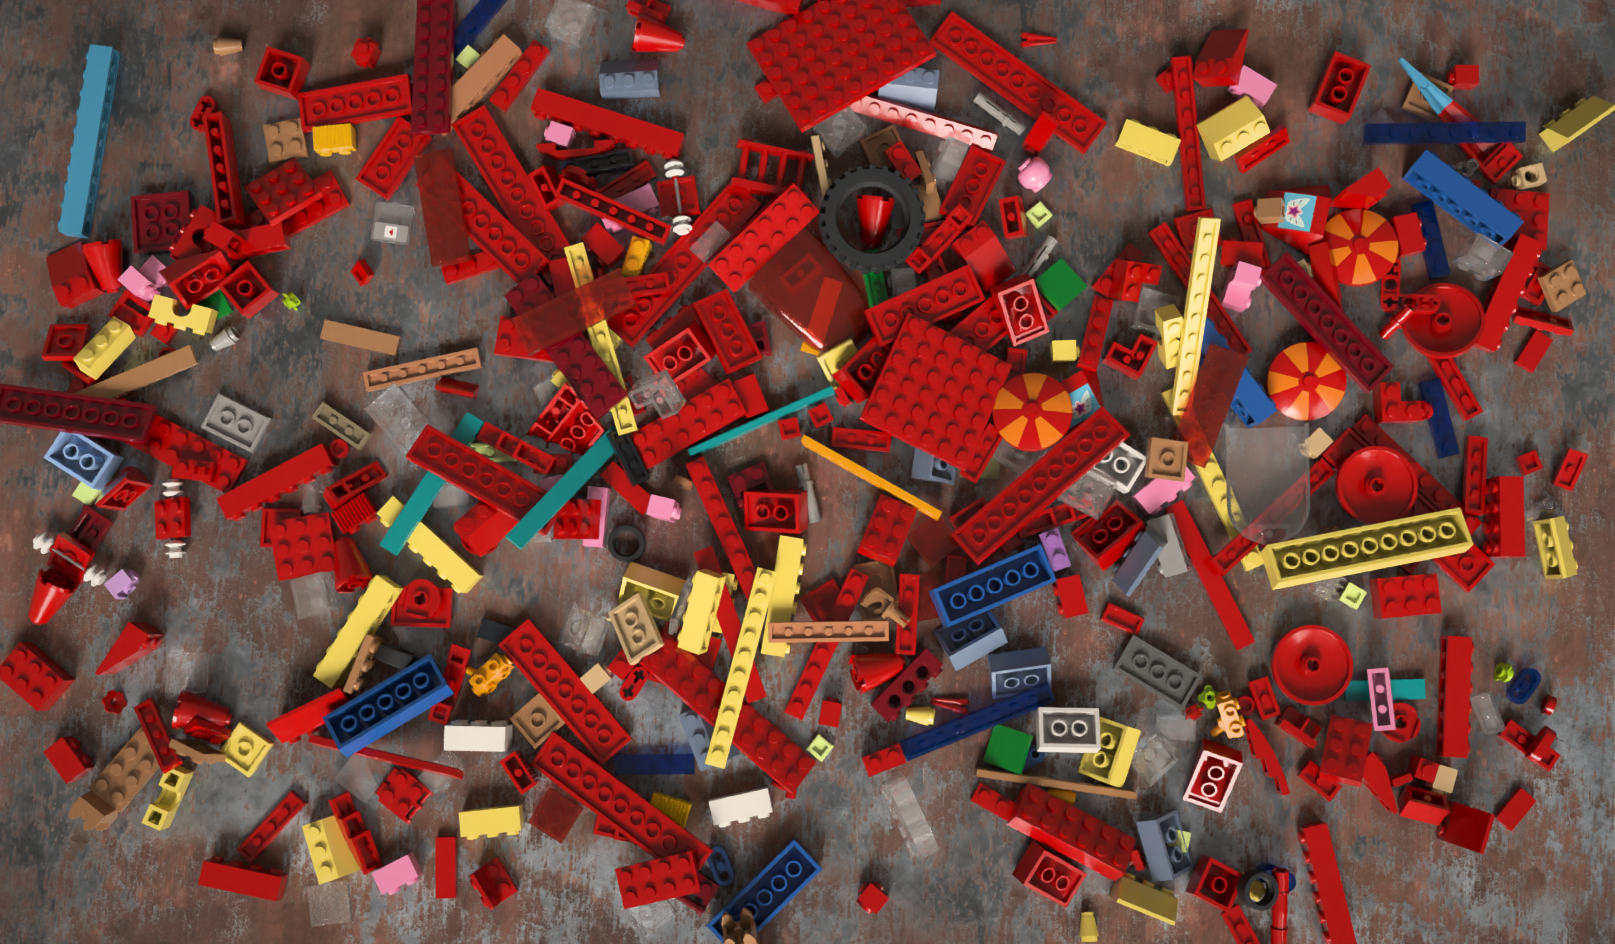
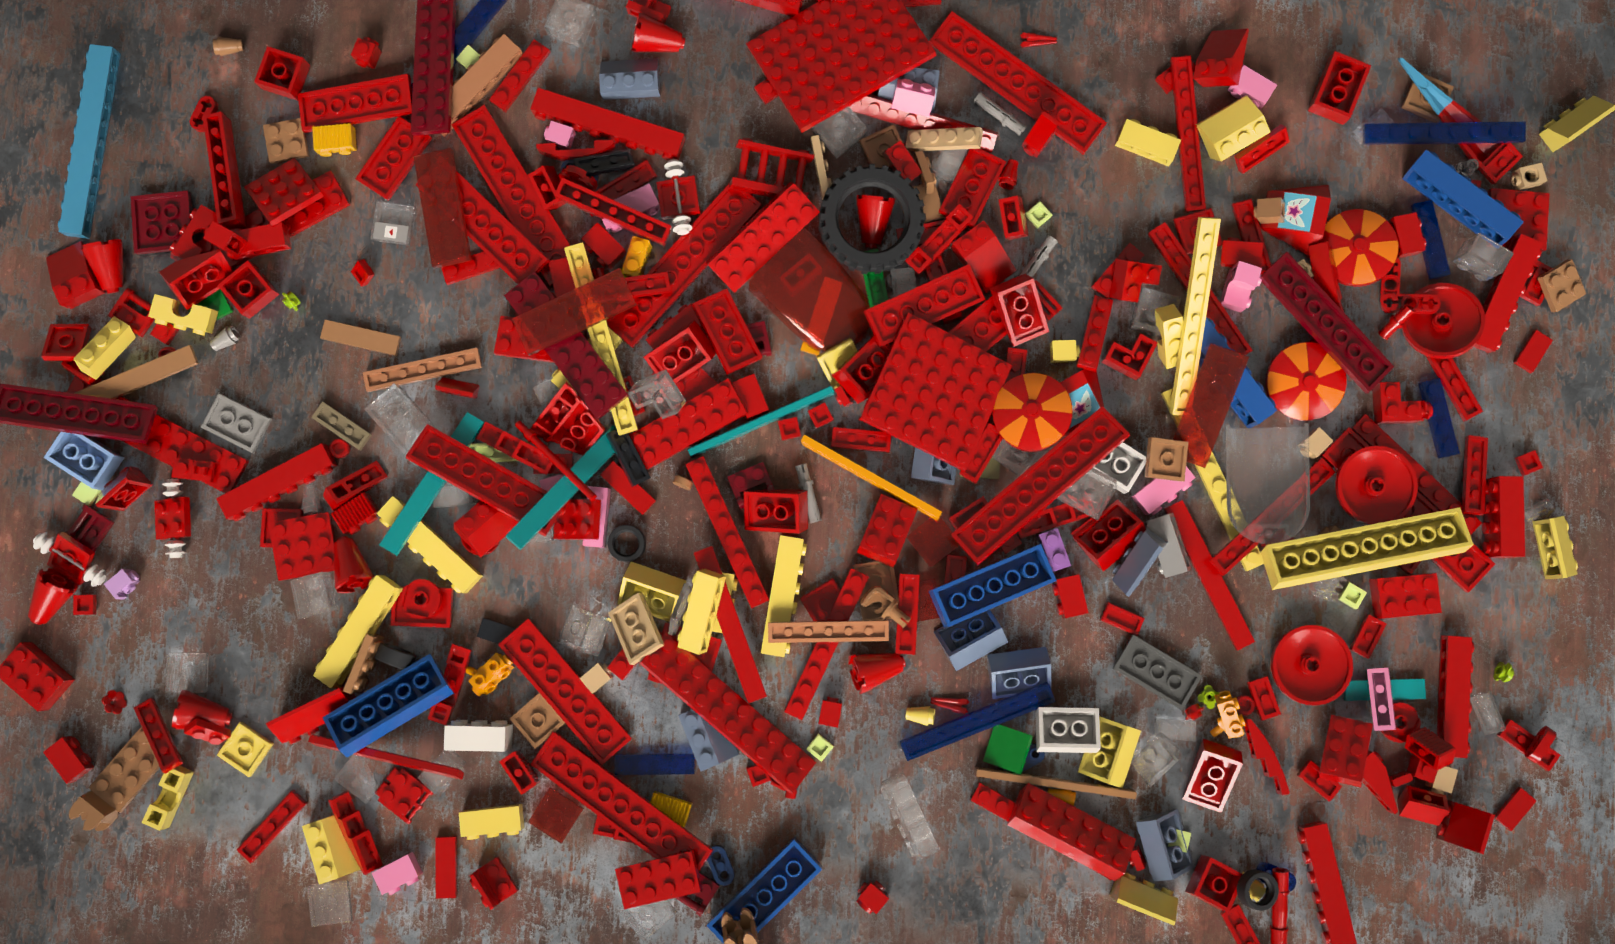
(84, 604): none -> red plate
(133, 644): red slope -> none
(146, 280): bright pink brick -> none
(197, 751): medium nougat plate -> none
(242, 878): red brick -> none
(531, 436): none -> red bar
(630, 680): red beam -> none
(664, 508): bright pink brick -> none
(710, 242): clear plate -> none
(740, 668): light yellow plate -> none
(741, 806): white brick -> none
(757, 775): none -> red tile
(881, 703): dark red brick -> none
(883, 759): red brick -> none
(913, 97): none -> bright pink brick
(944, 139): none -> tan plate
(1008, 177): none -> red cone
(1034, 173): bright pink piece -> none
(1049, 874): red slope -> none
(1060, 284): green tile -> none
(1088, 928): light yellow cone -> none
(1298, 726): red panel -> none
(1363, 192): red slope -> none
(1367, 636): none -> red plate
(1430, 748): none -> red brick
(1463, 77): red brick -> none
(1524, 688): clear blue plate -> none
(1543, 321): red plate -> none
(1548, 705): red tile -> none
(1569, 469): red plate -> none

